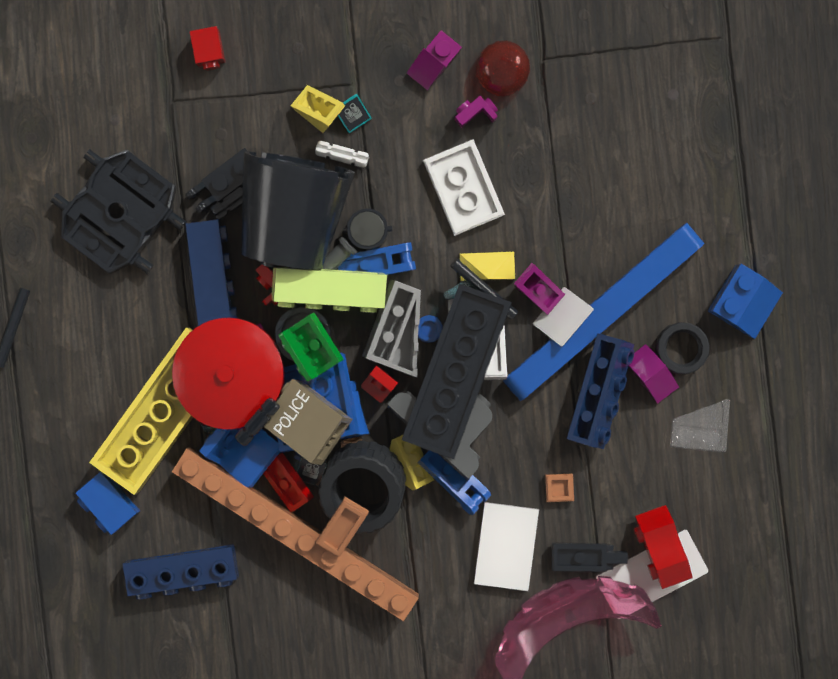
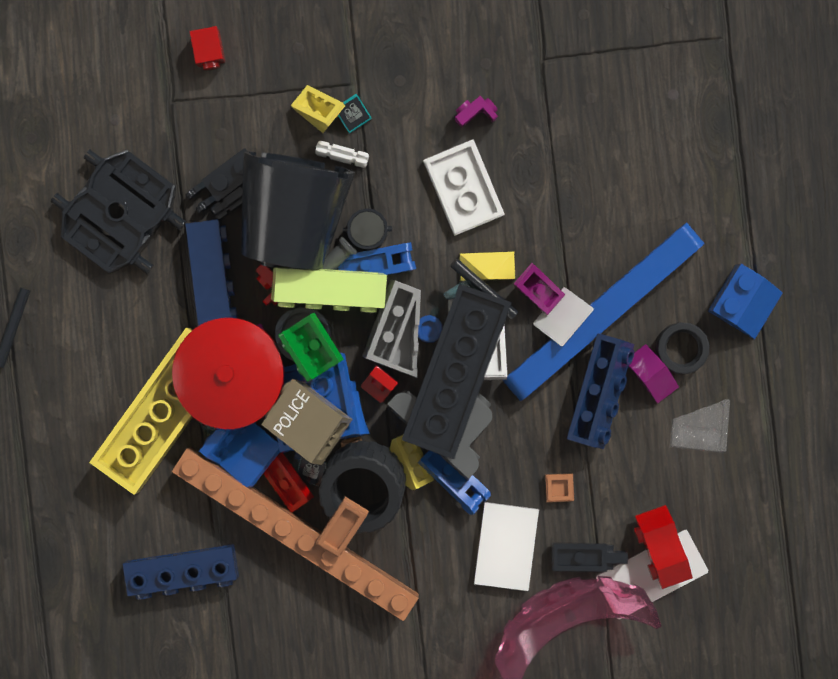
(107, 503): blue brick -> none
(257, 421): black axle -> none
(434, 60): magenta slope -> none
(503, 68): clear red cylinder -> none

